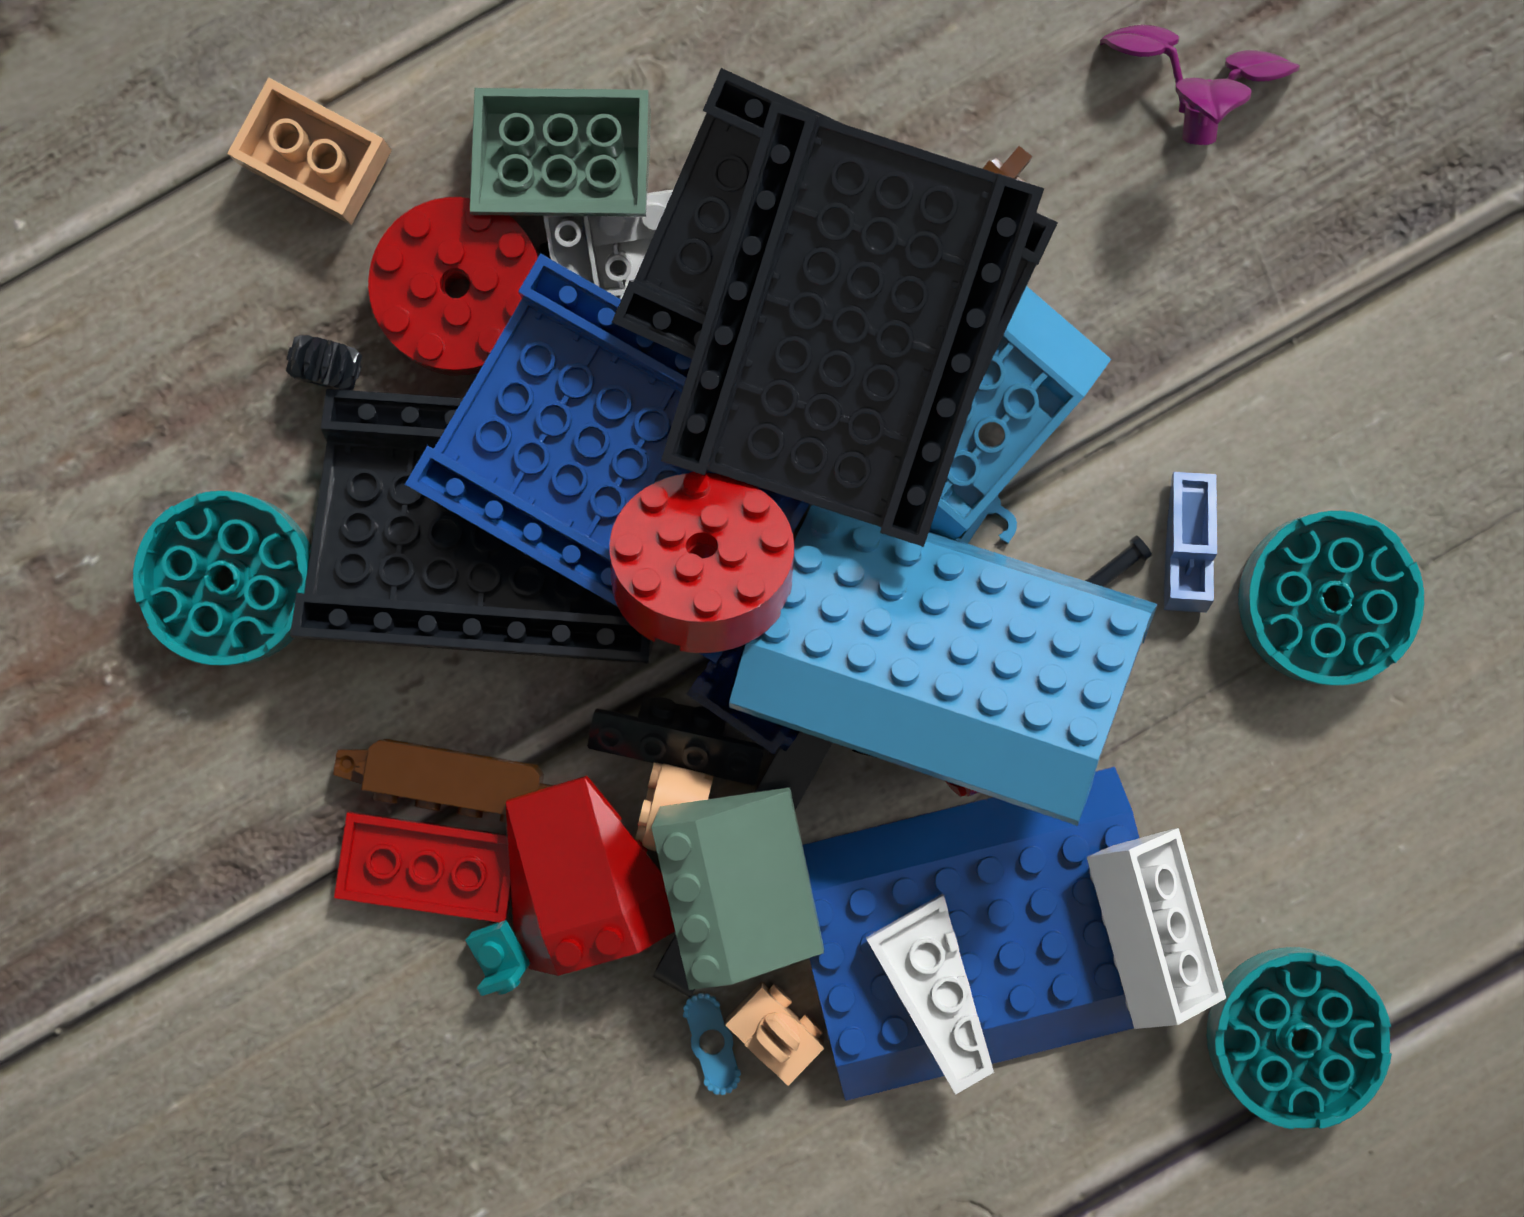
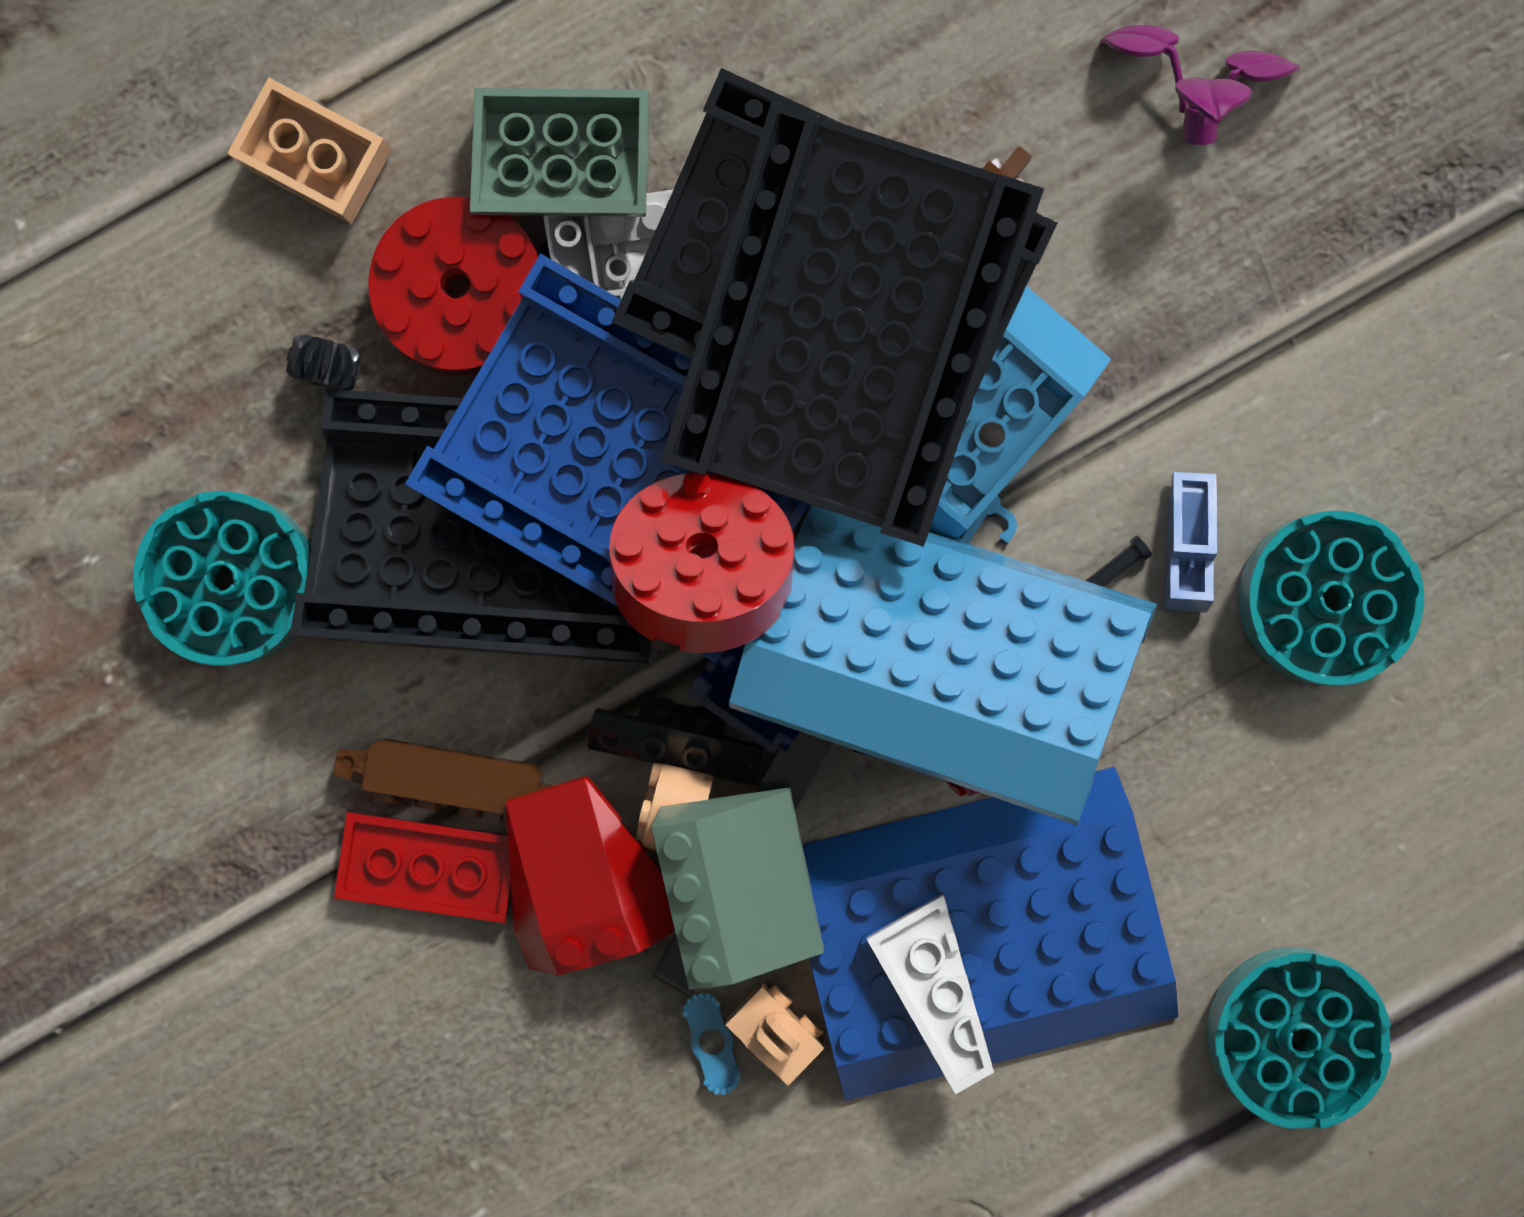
(498, 957): teal bracket -> none
(1156, 929): white slope -> none

